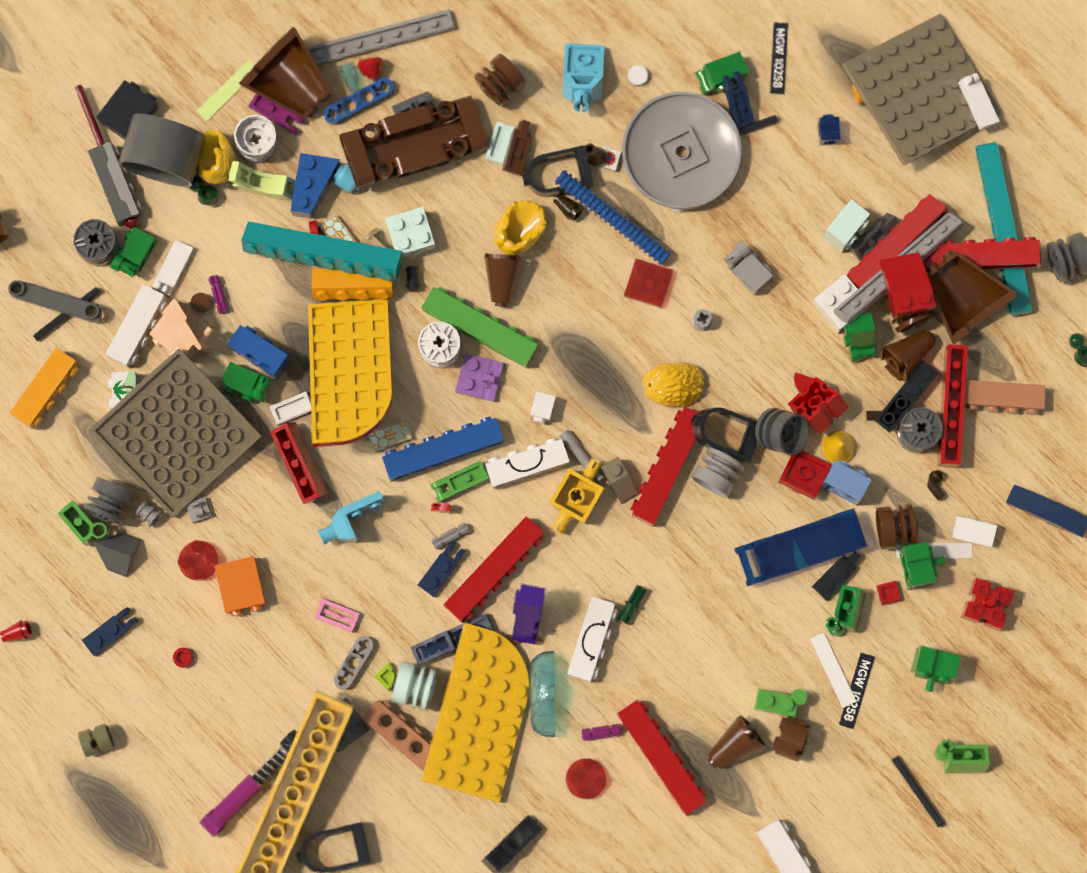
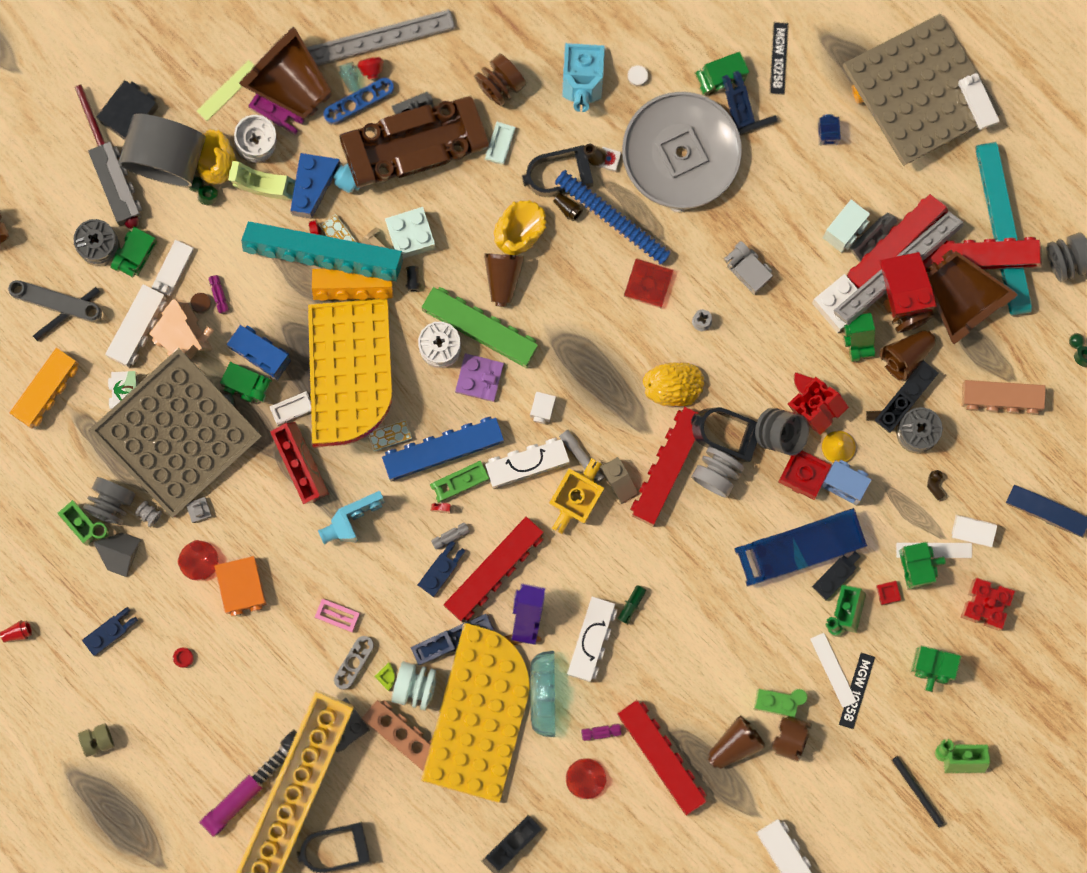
(518, 149): reddish brown hinge -> none
(897, 526): reddish brown wheel -> none
(952, 405): red brick -> none

